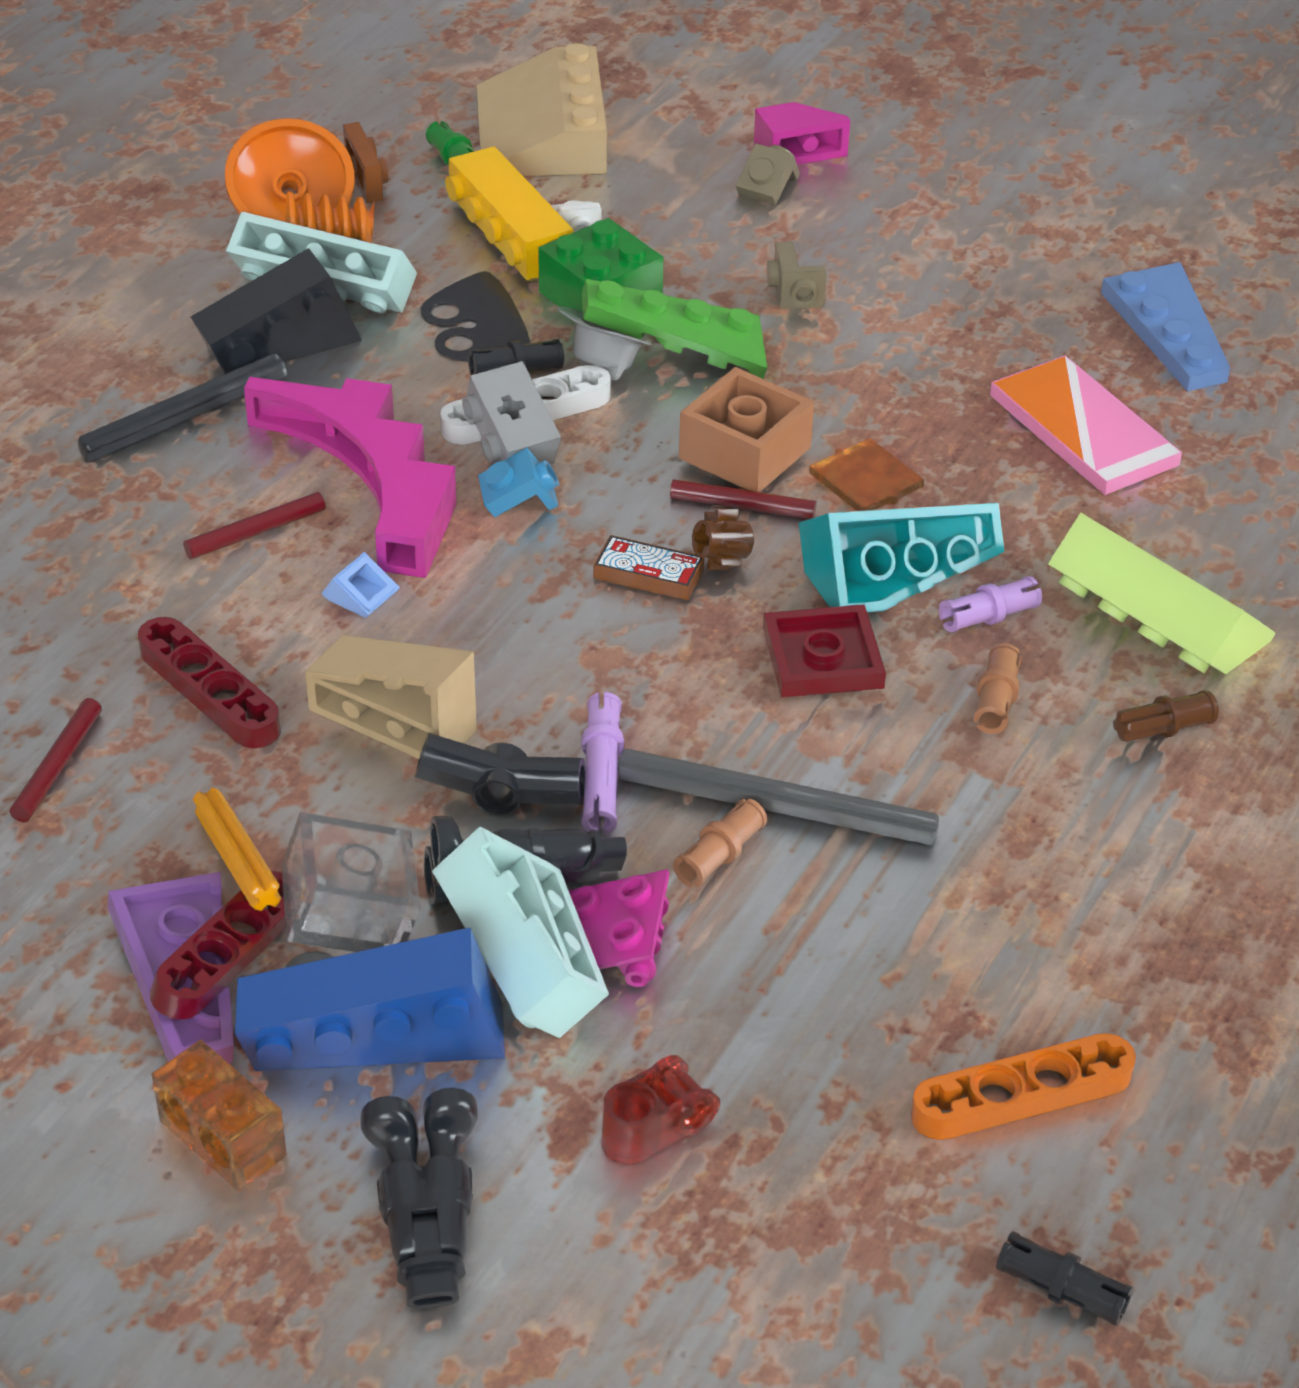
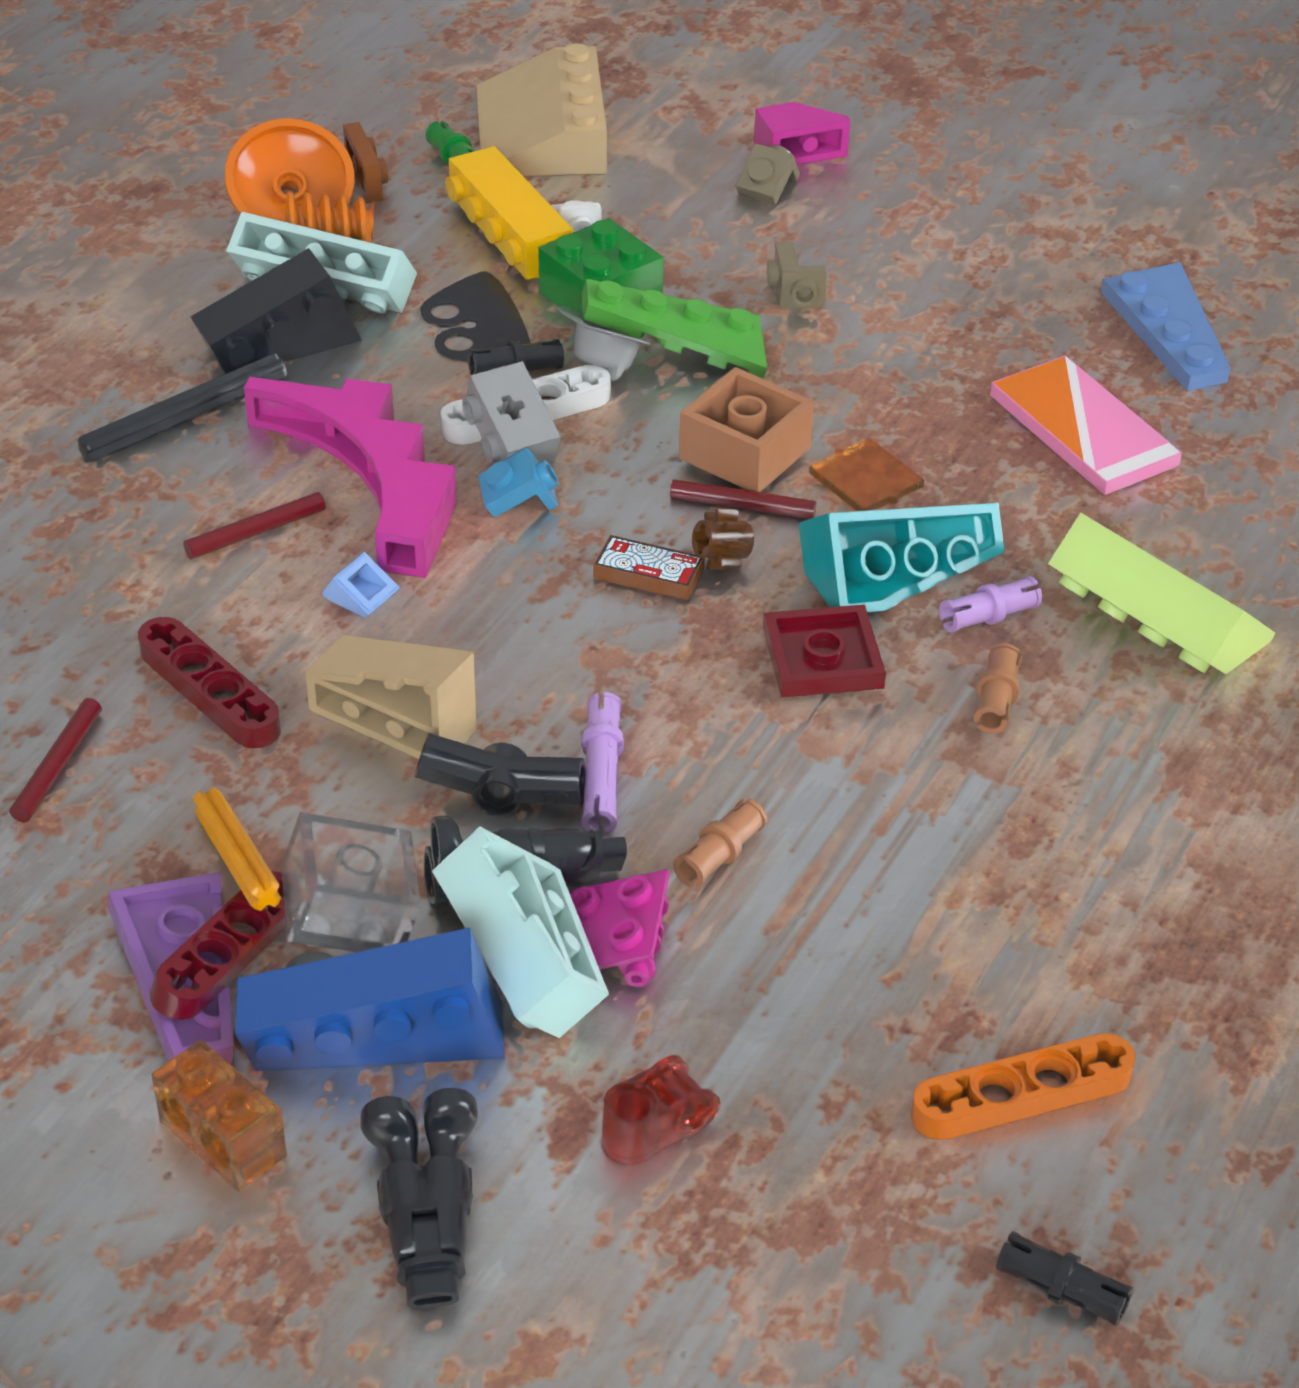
(779, 796): dark grey axle -> none
(1166, 716): reddish brown axle -> none

